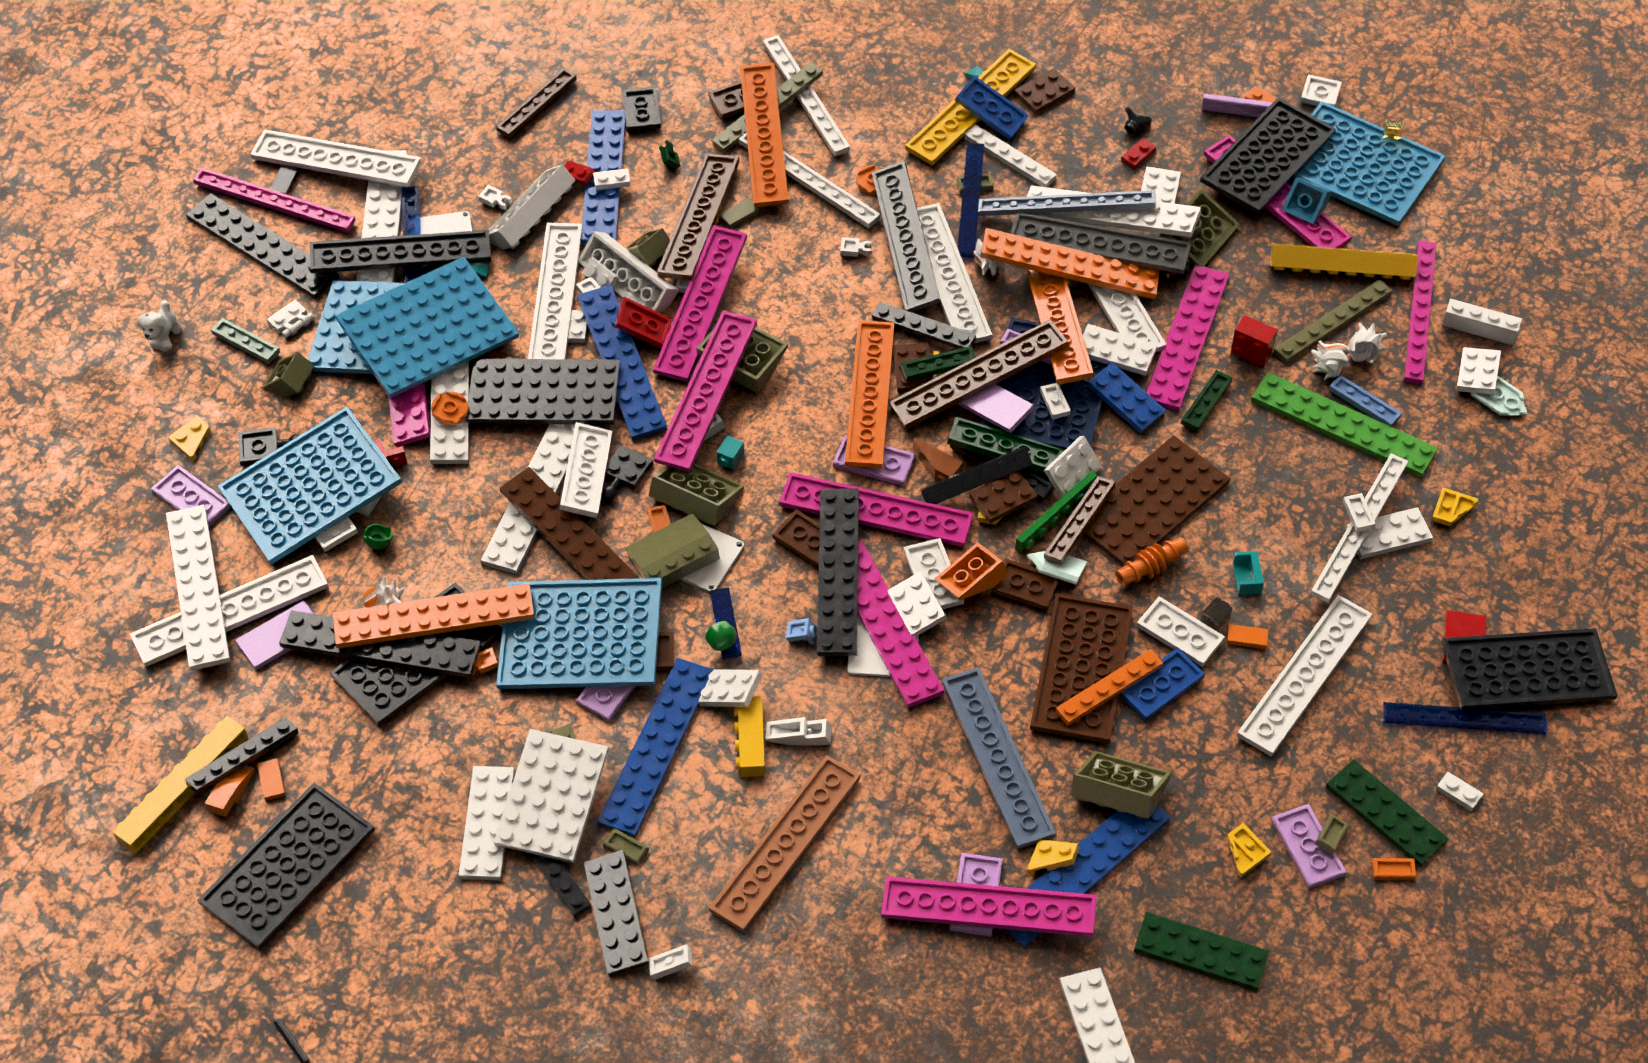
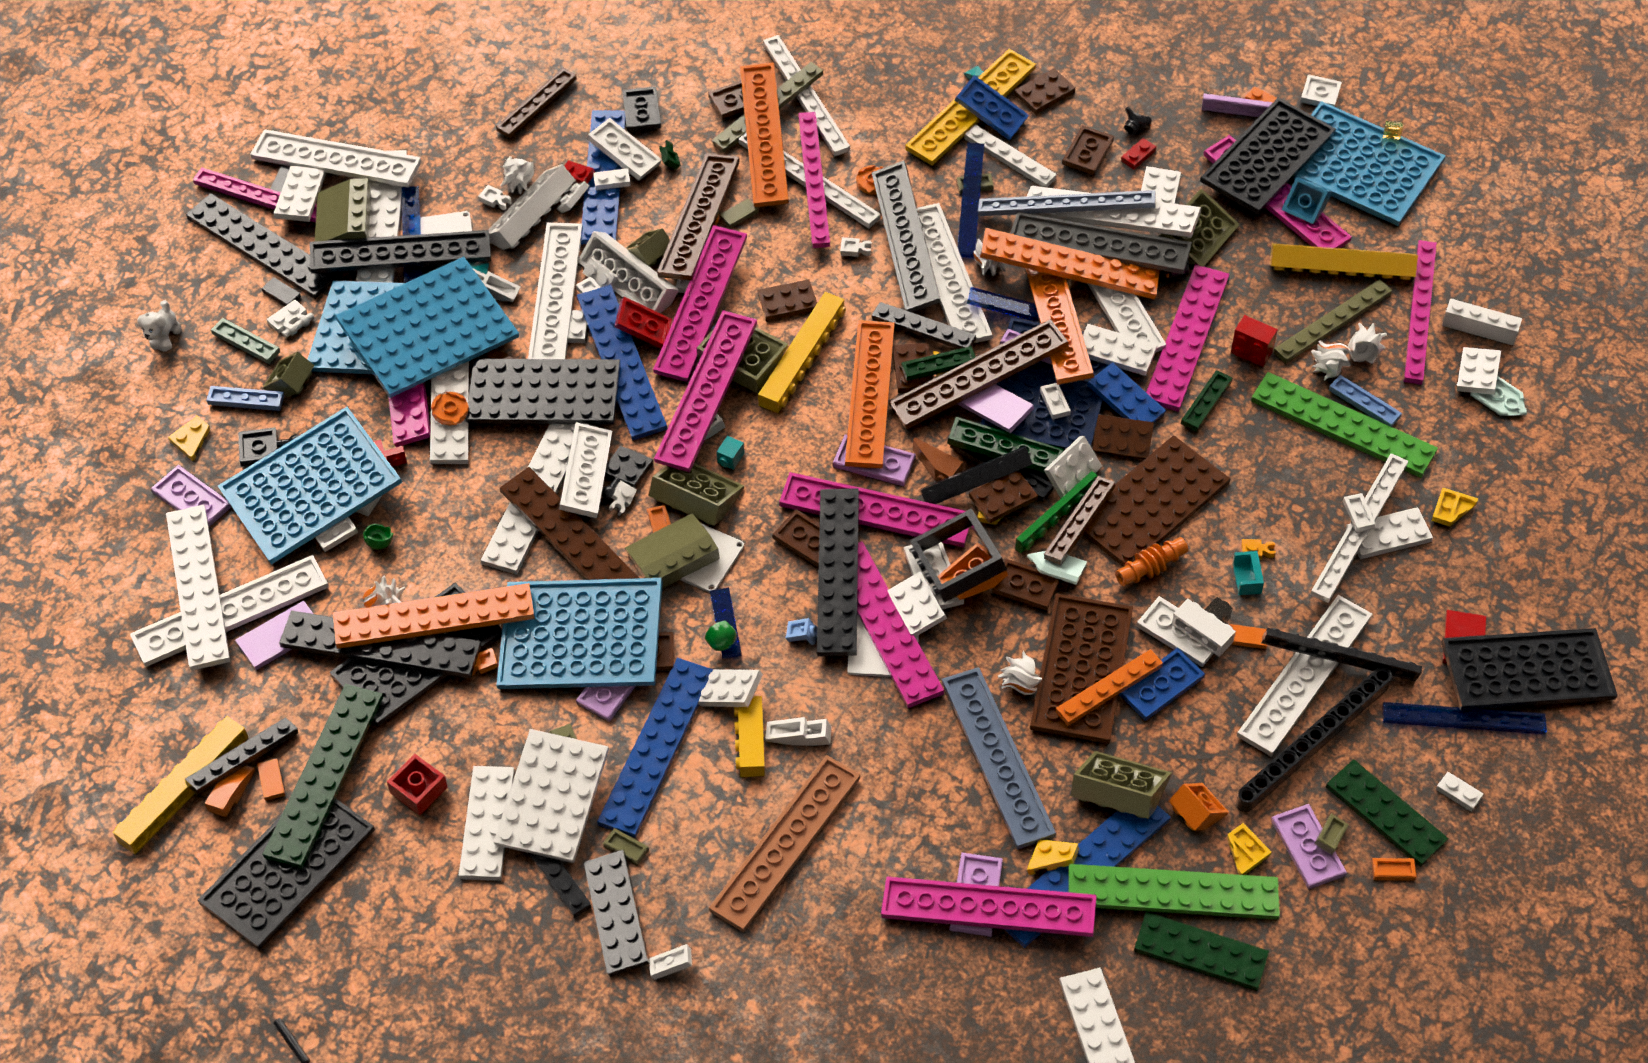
(245, 398): none -> medium blue plate
(280, 292): none -> tile
(299, 193): none -> white plate
(323, 776): none -> plate
(344, 211): none -> olive slope
(417, 784): none -> red brick
(499, 287): none -> white slope
(517, 173): none -> white hair
(568, 201): none -> white plate
(623, 496): none -> white plate
(624, 149): none -> white plate
(787, 300): none -> reddish brown plate
(801, 352): none -> yellow brick
(814, 180): none -> dark pink plate
(969, 578): none -> black window
(1002, 304): none -> clear blue tile
(1020, 675): none -> white hair
(1088, 150): none -> reddish brown plate
(1123, 437): none -> reddish brown plate
(1177, 891): none -> bright green plate
(1197, 806): none -> orange slope
(1203, 627): none -> white brick
(1256, 545): none -> light orange plate
(1310, 746): none -> black beam
(1340, 654): none -> black plate

